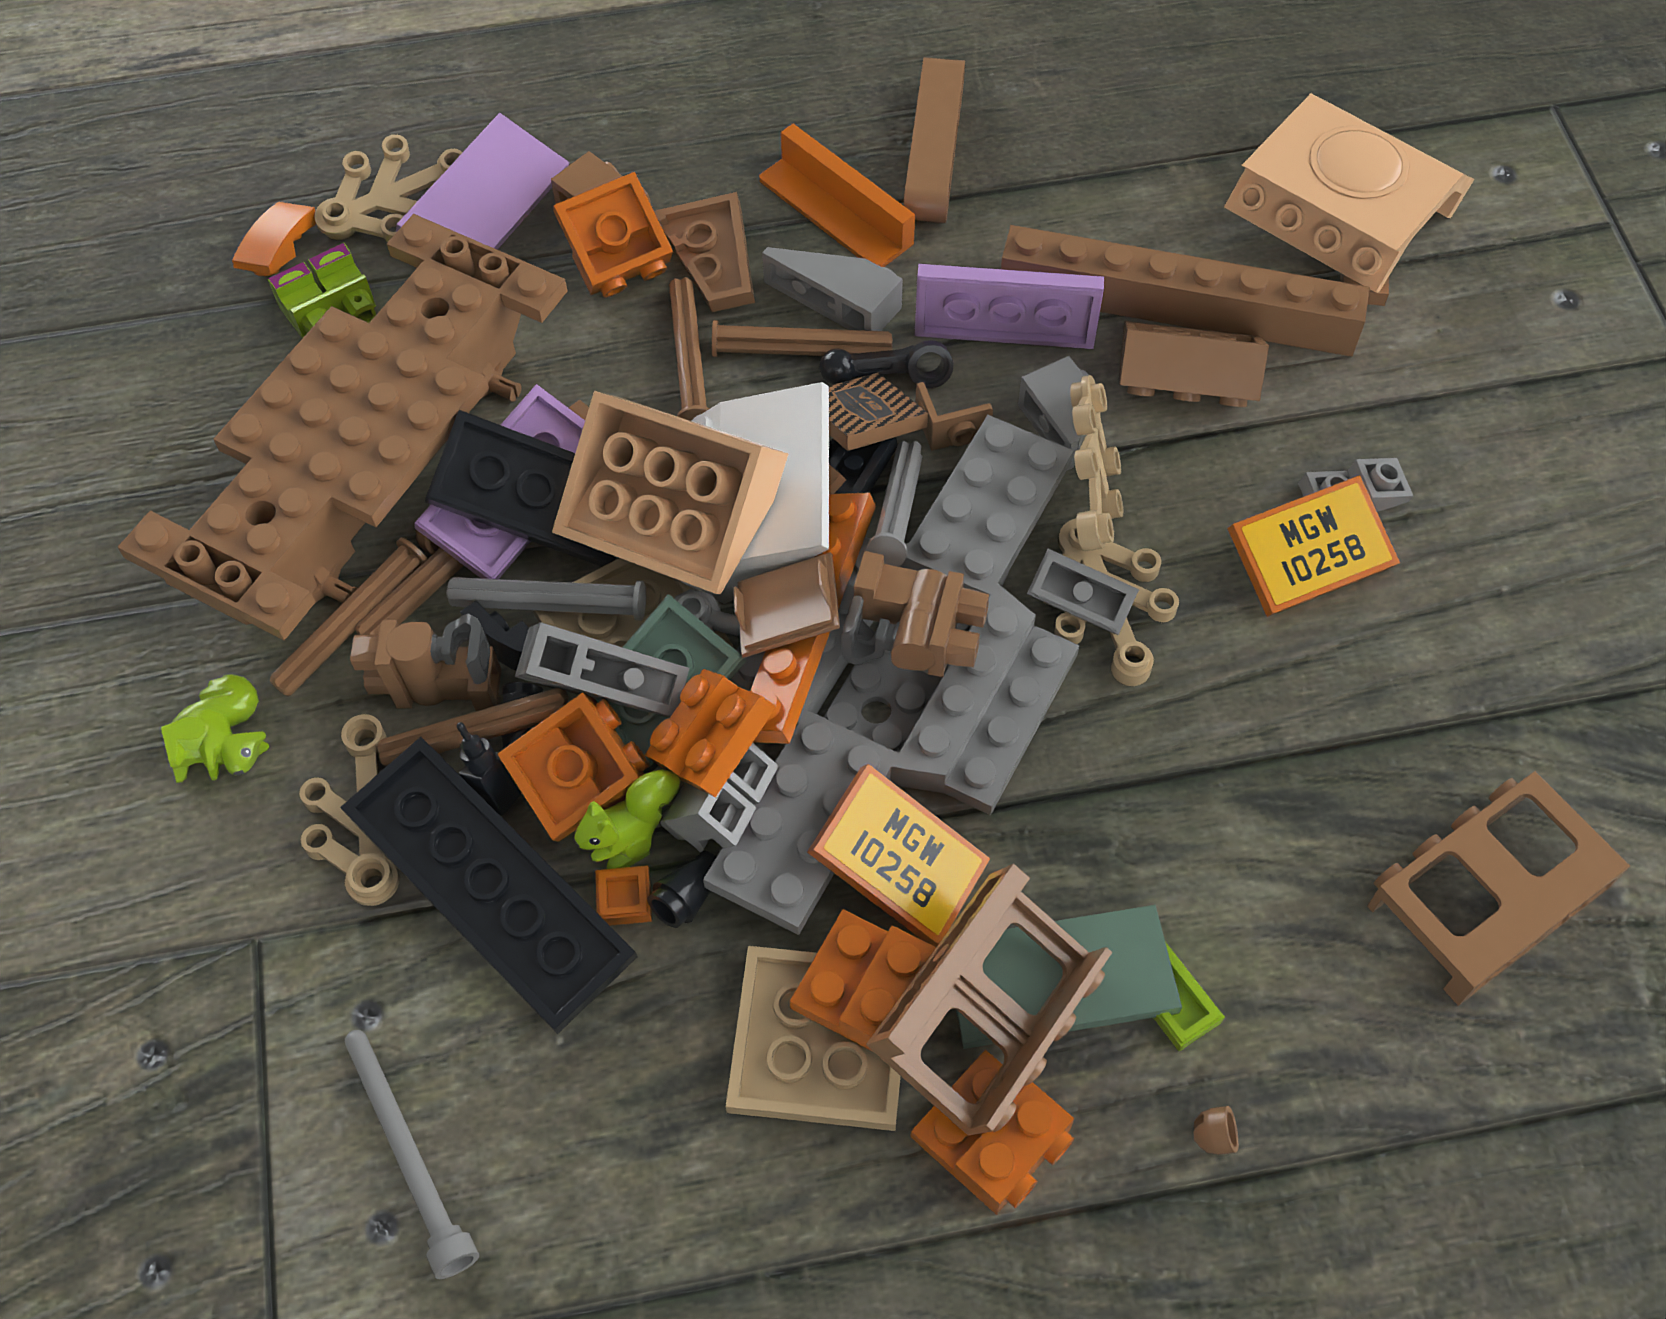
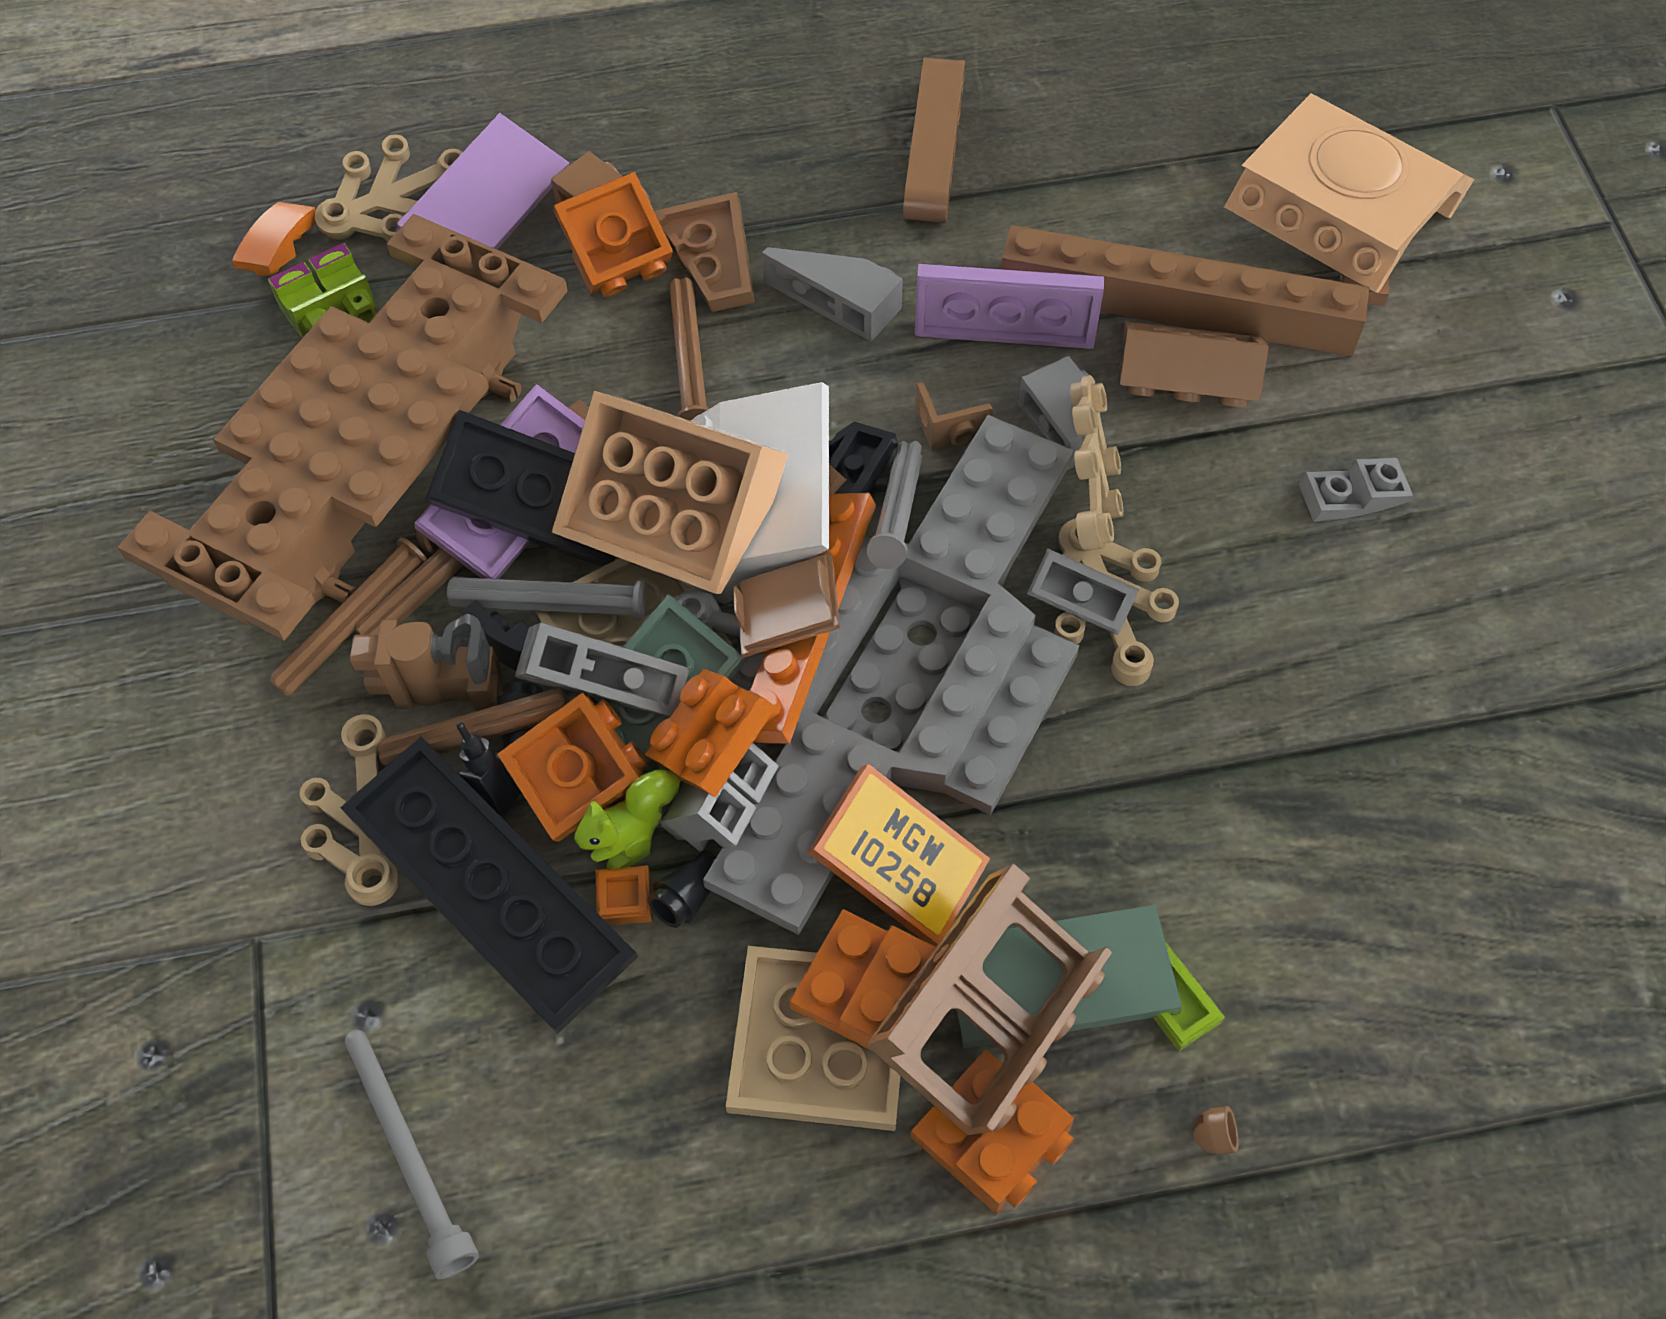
(204, 730): lime animal -> none
(795, 340): medium nougat axle -> none
(839, 199): orange panel -> none
(840, 366): black piece -> none
(871, 412): tile -> none
(914, 617): medium nougat hips -> none
(1313, 545): yellow tile -> none
(1527, 903): medium nougat window -> none

